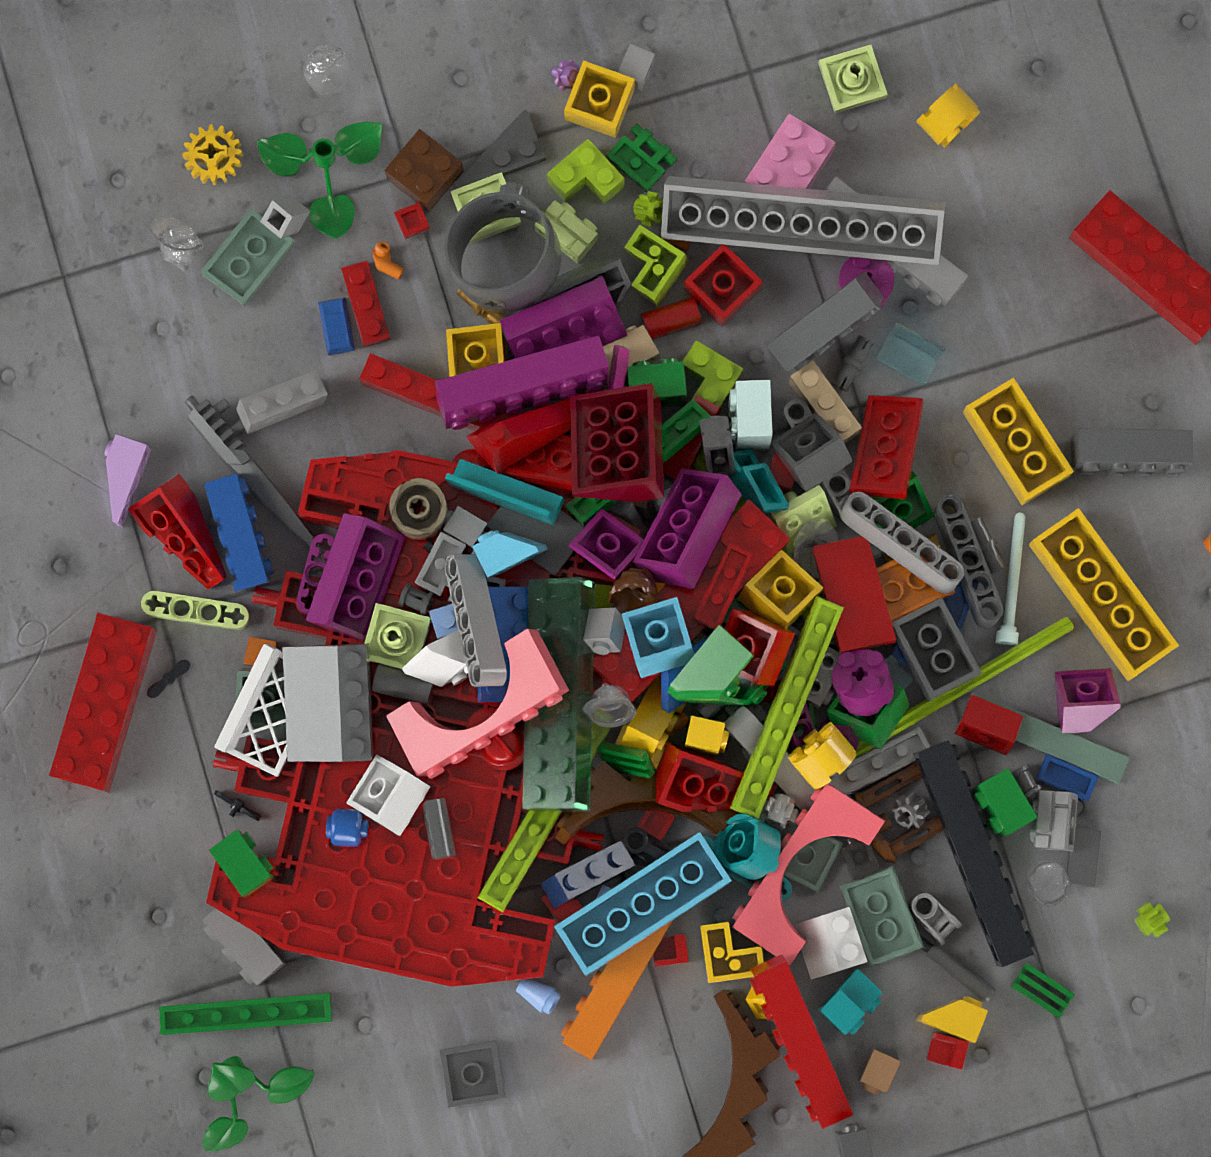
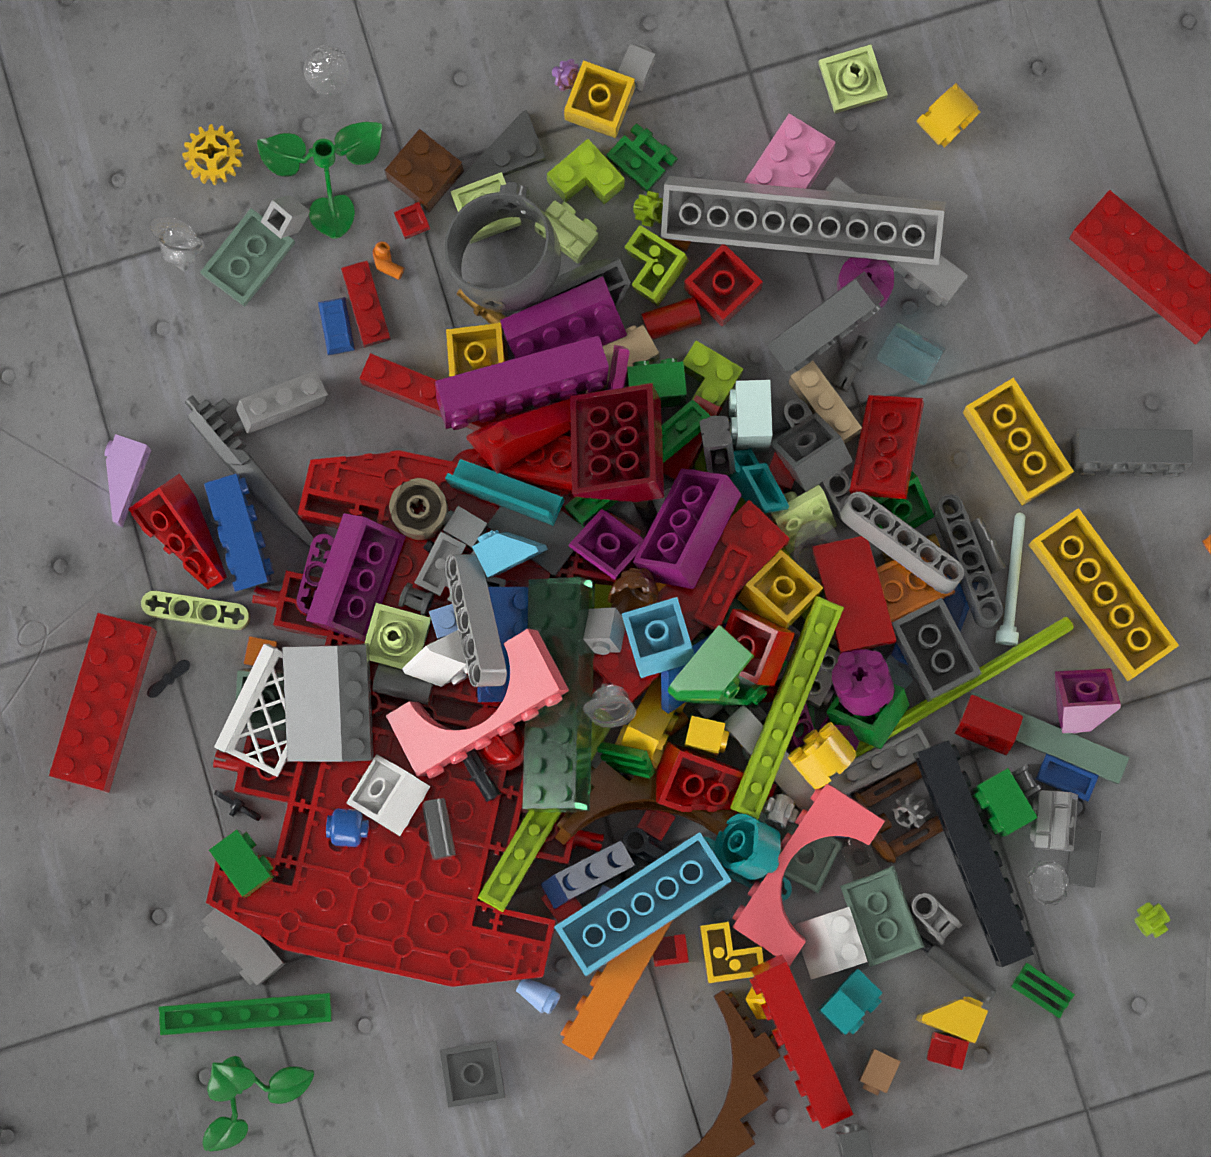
(481, 776): none -> black axle

